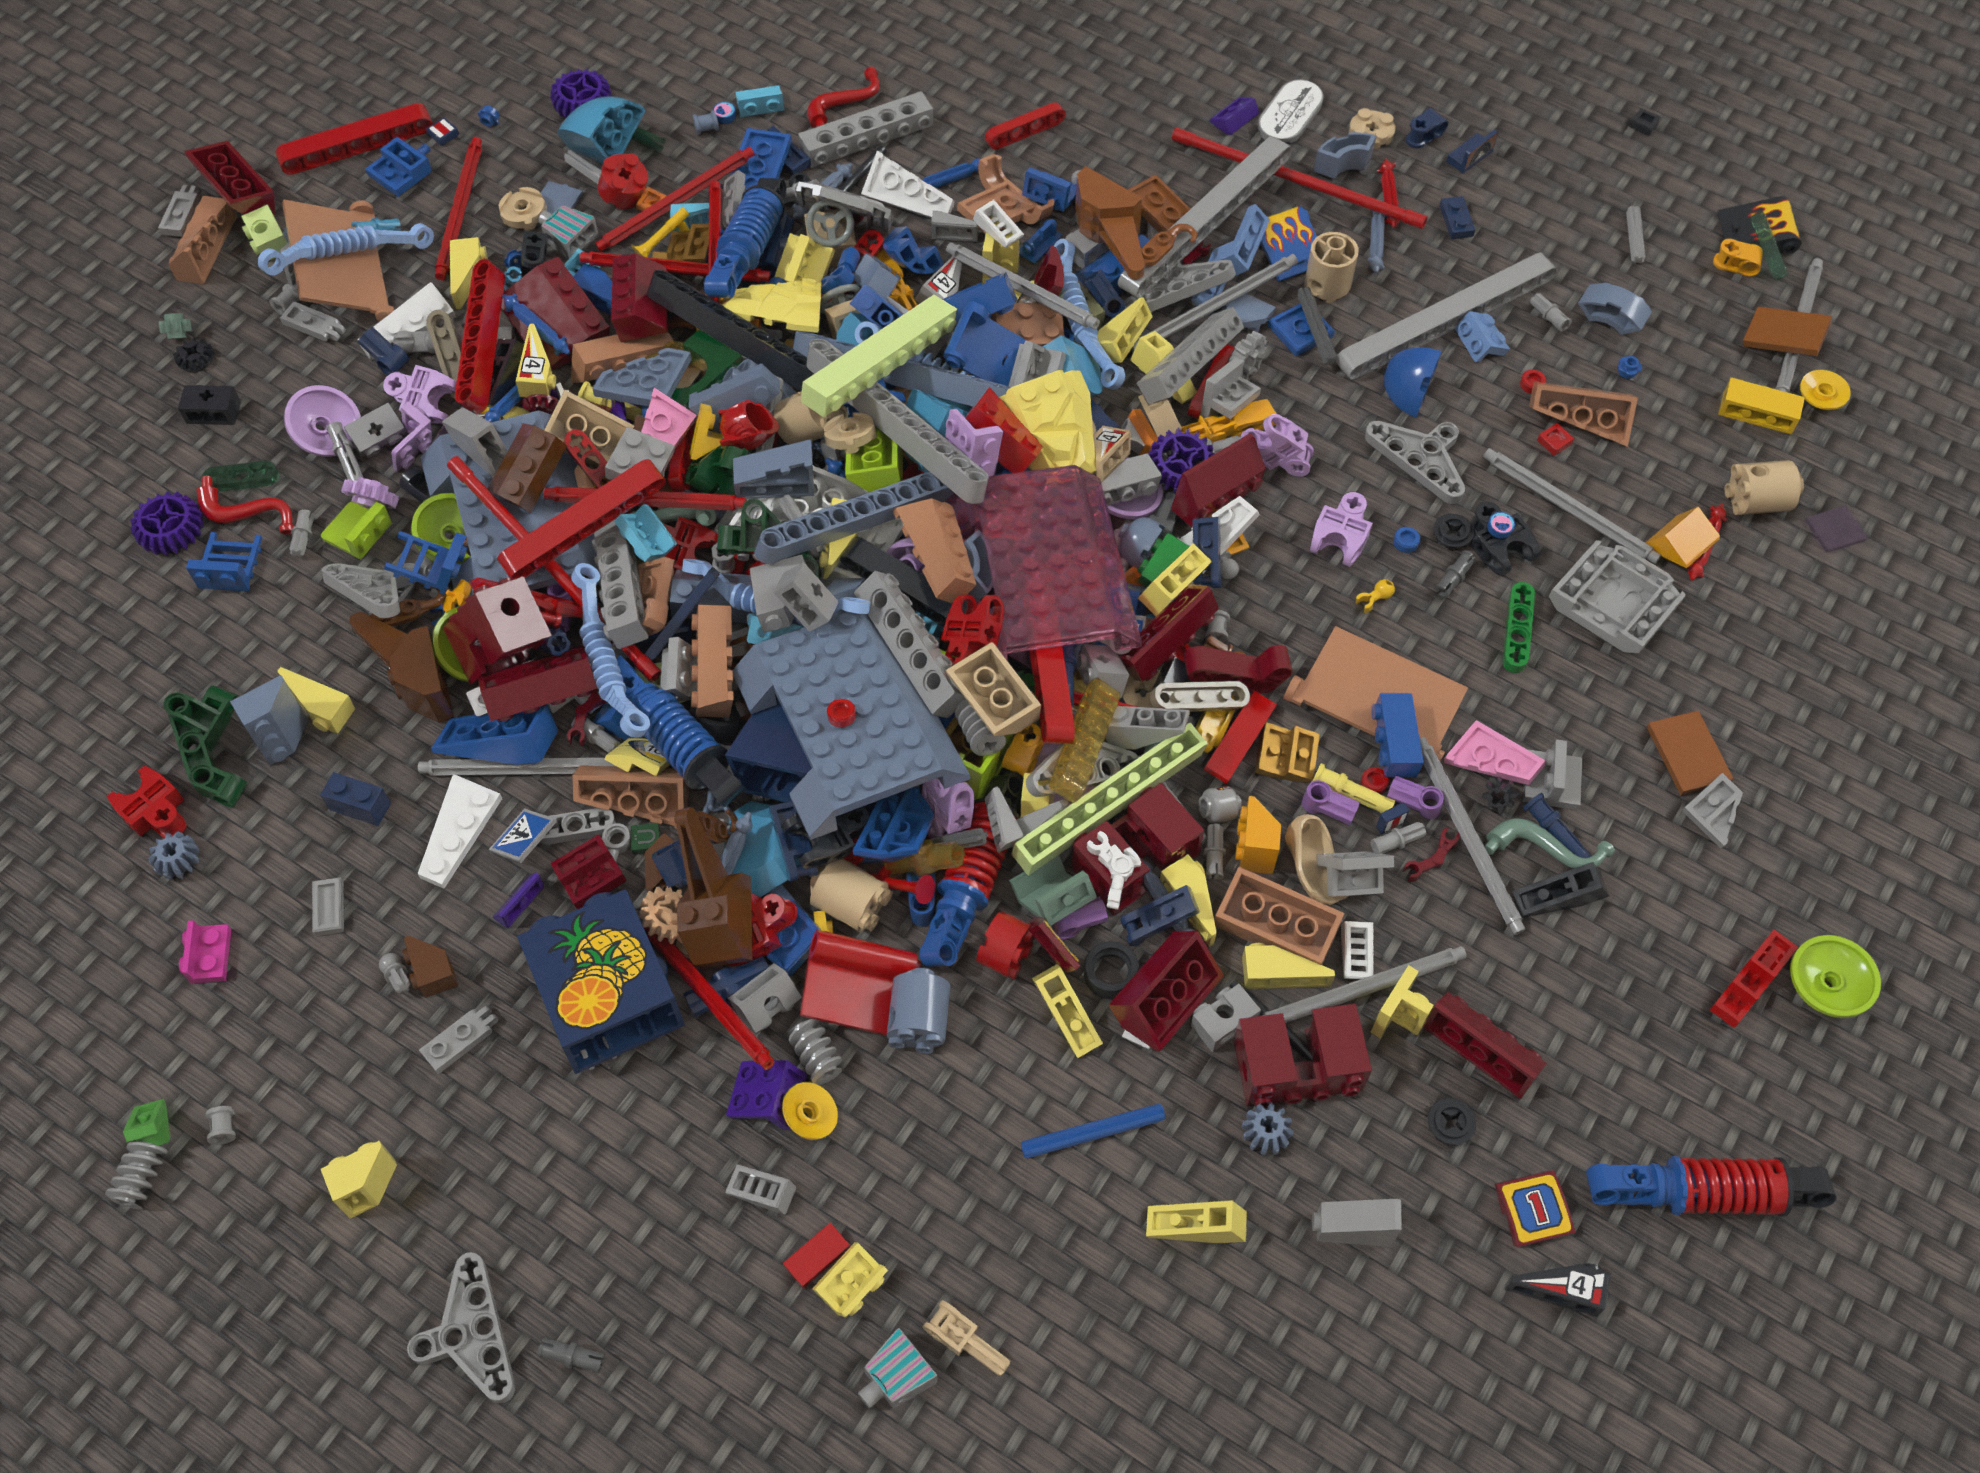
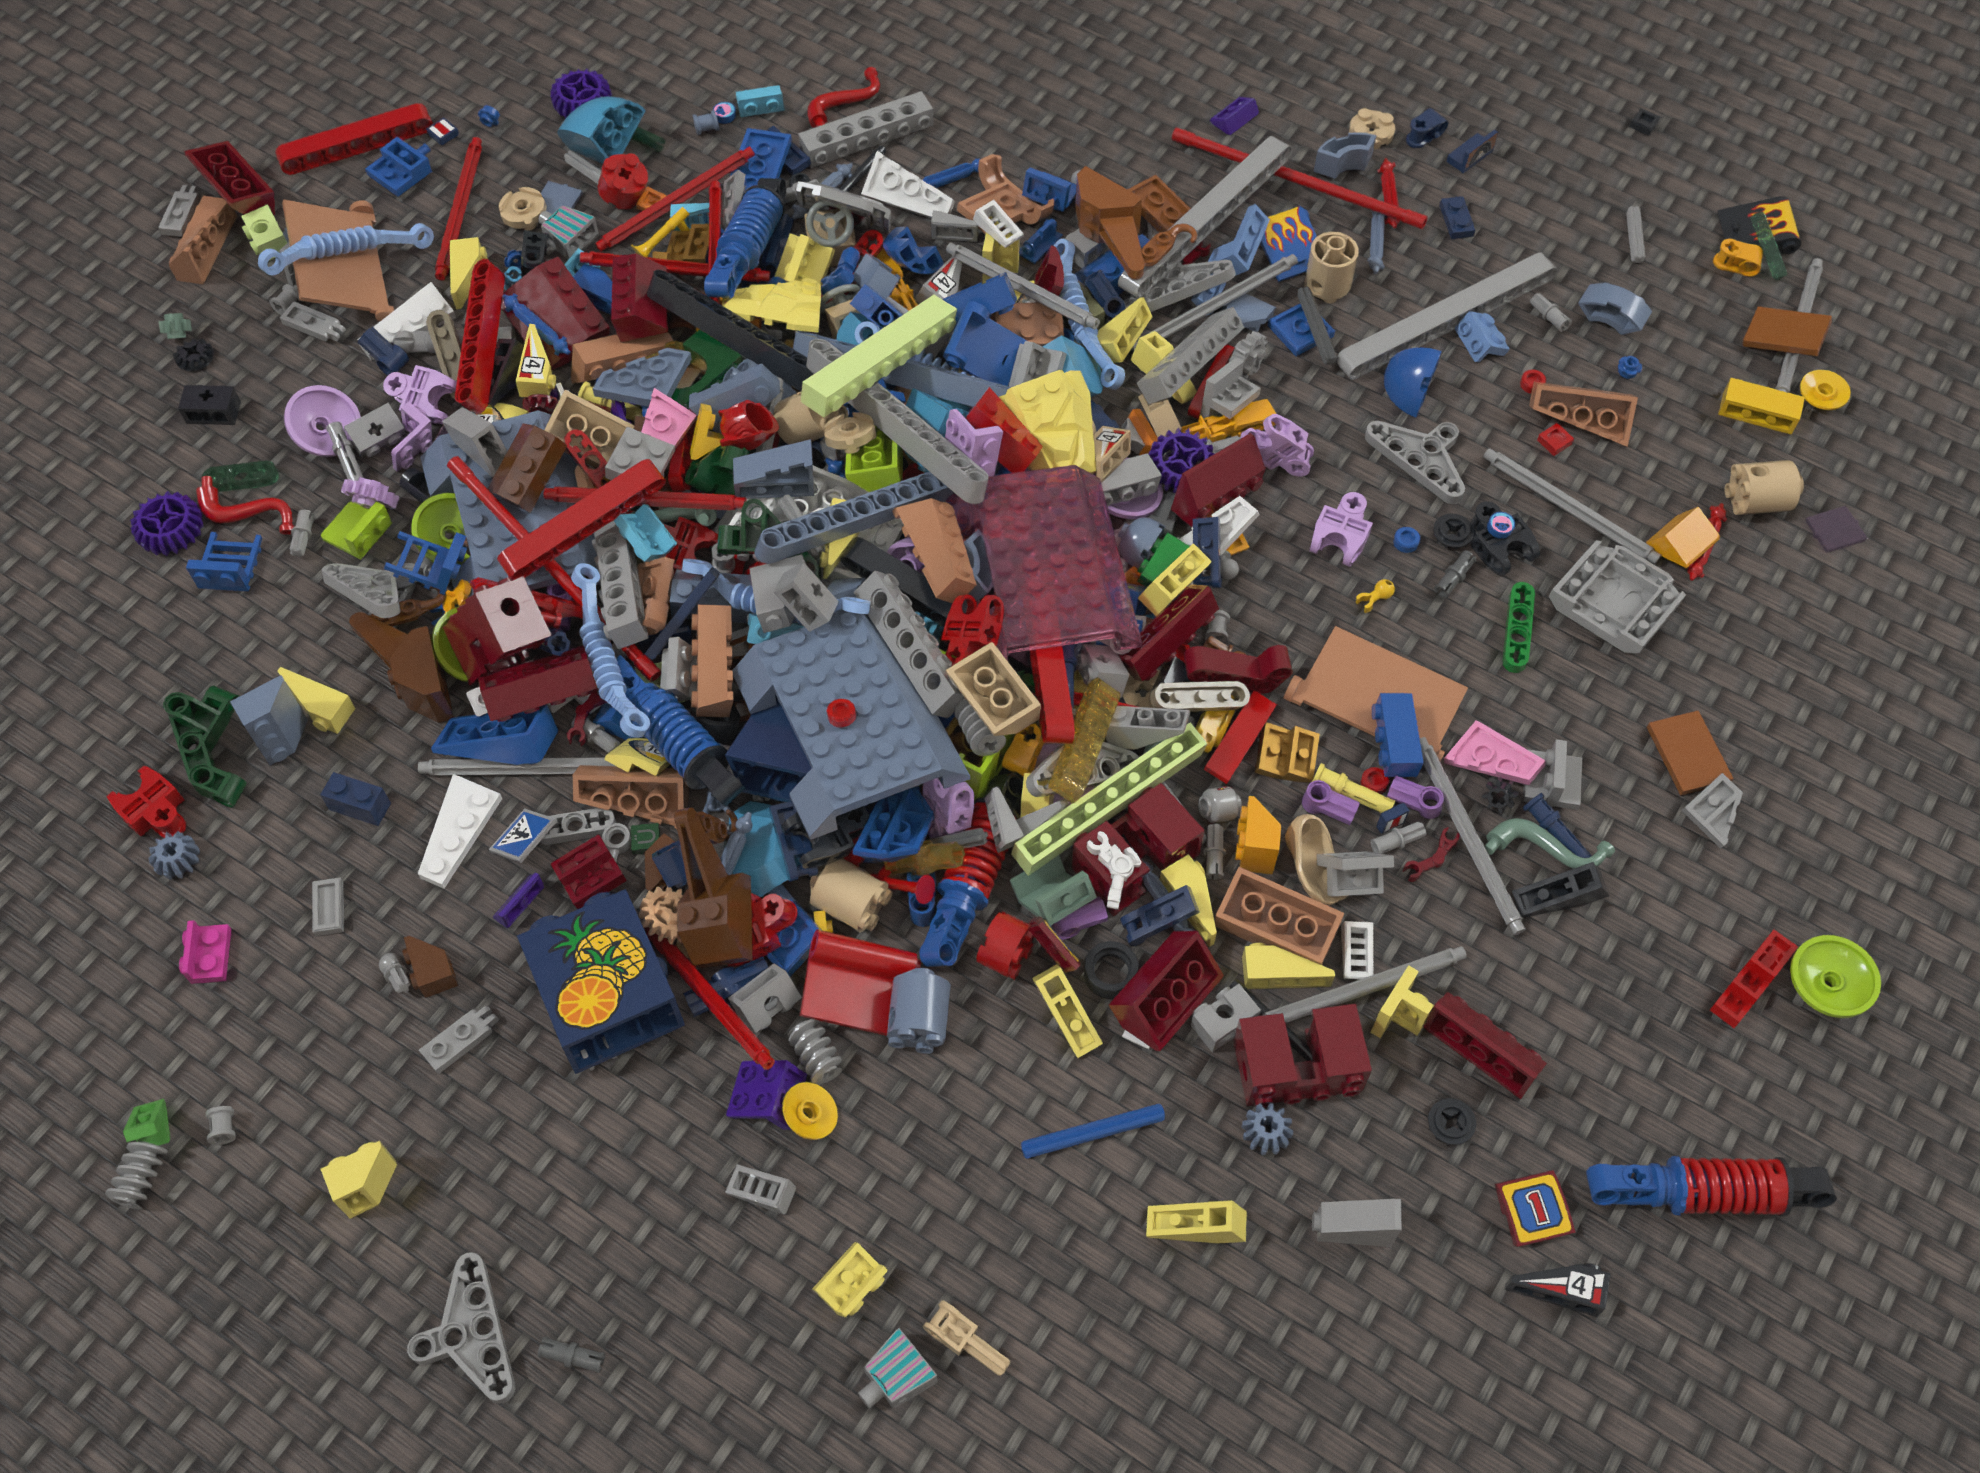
(378, 224): dark azure pin -> none
(503, 406): blue wheel -> none
(816, 1255): red tile -> none
(1002, 135): red beam -> none
(1291, 111): white tile -> none

